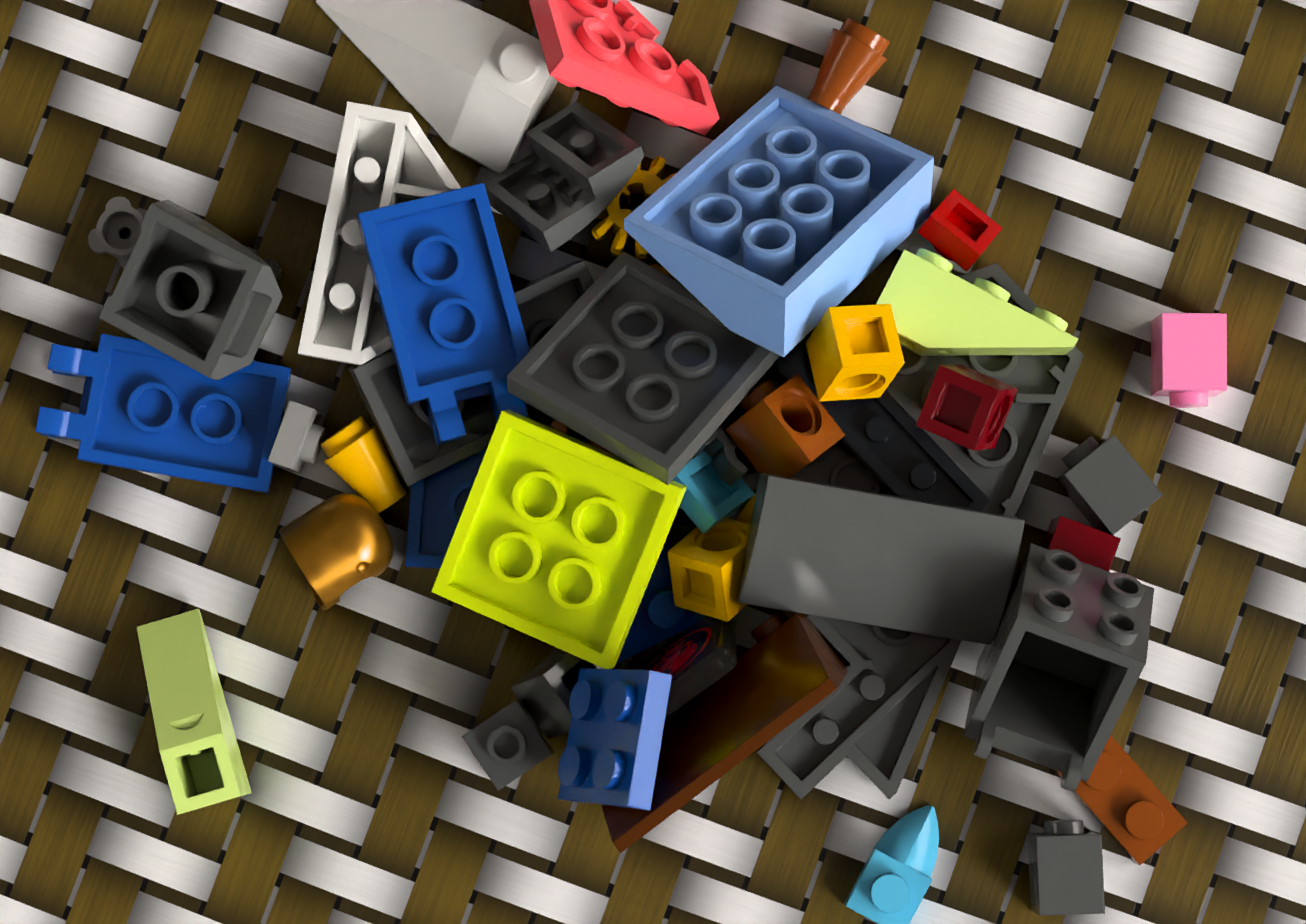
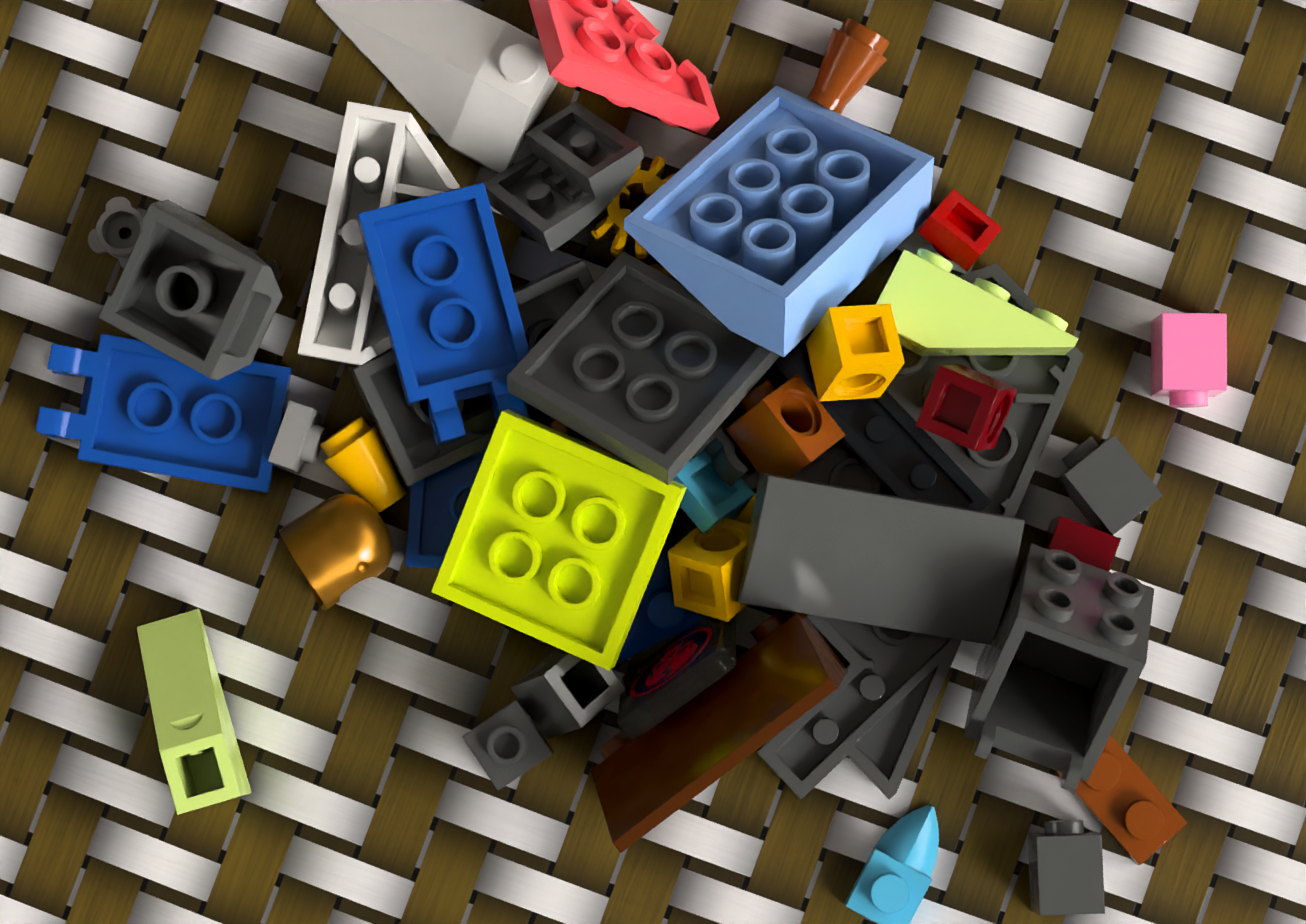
(614, 737): blue plate -> none

